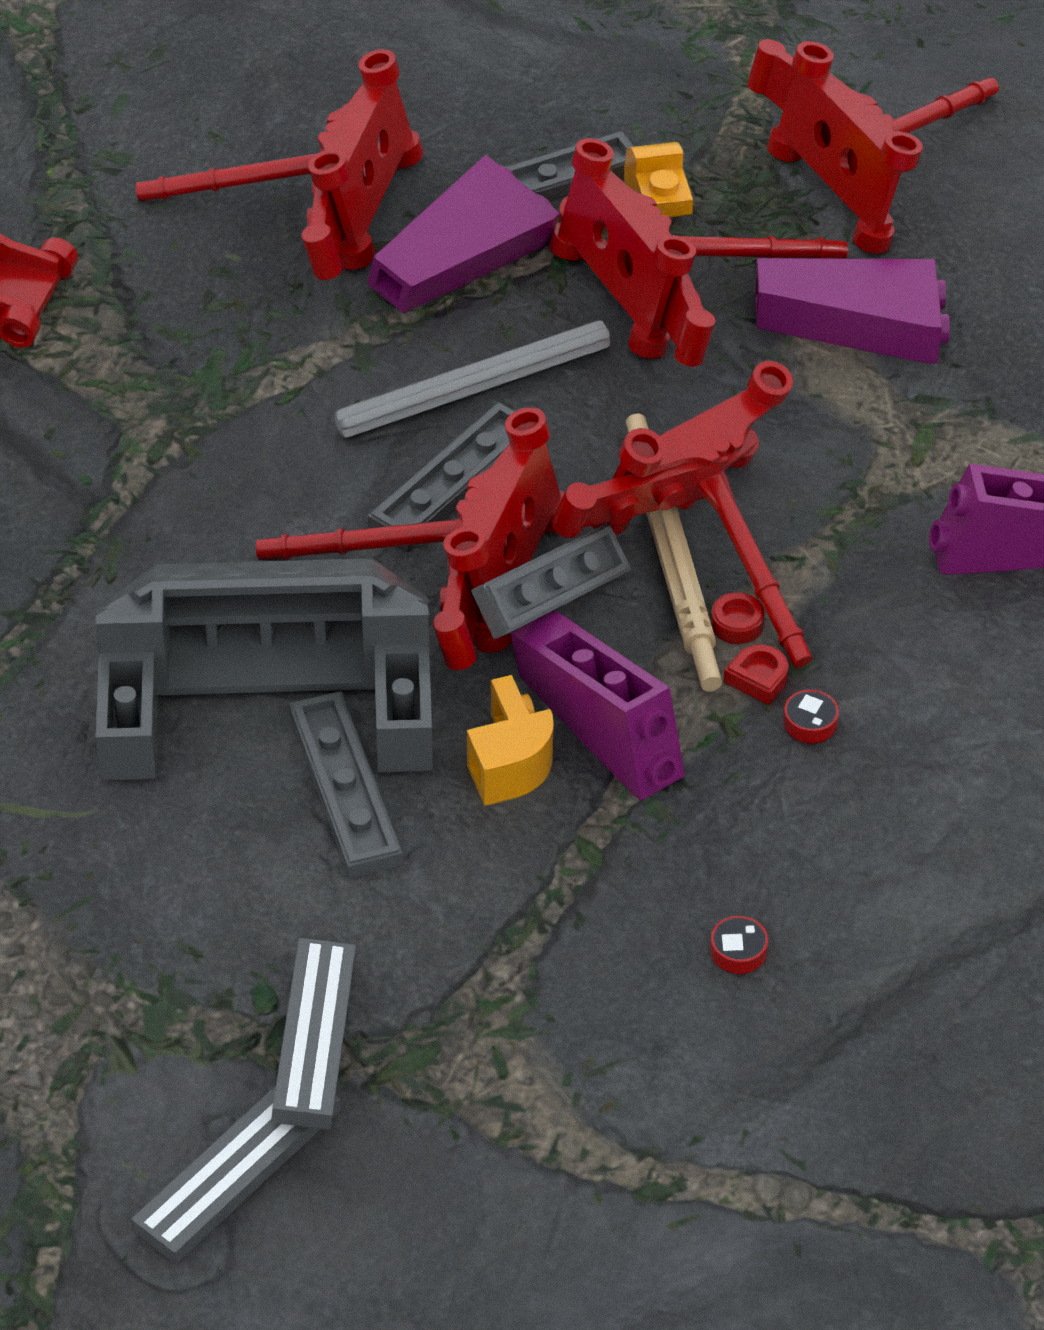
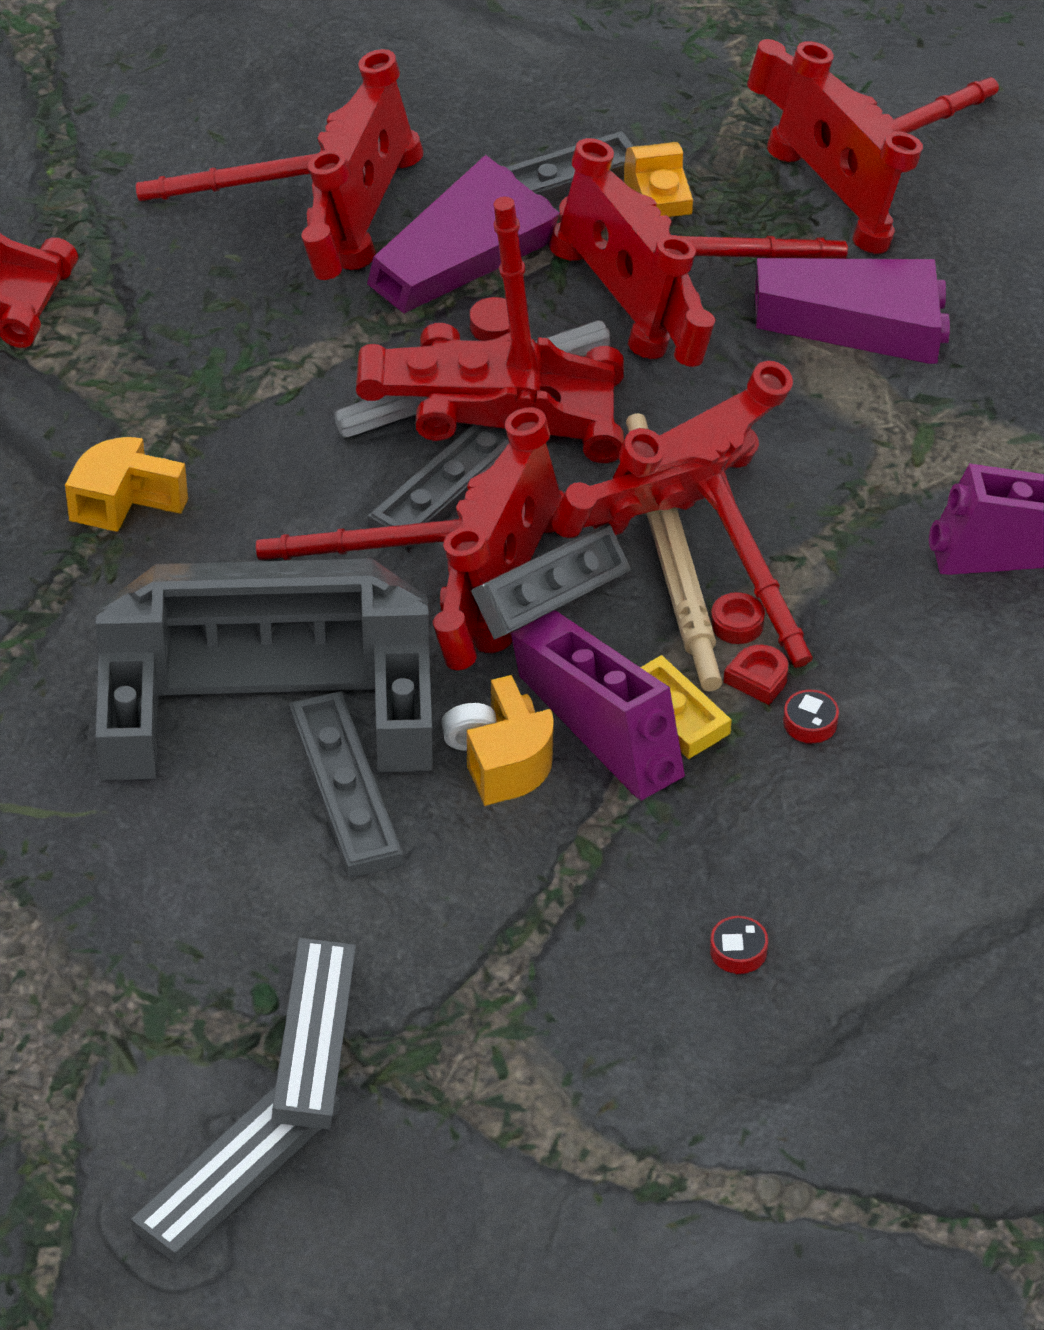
(121, 474): none -> light orange brick
(462, 718): none -> white tile
(489, 319): none -> red tile
(498, 376): none -> red piece
(696, 716): none -> yellow plate

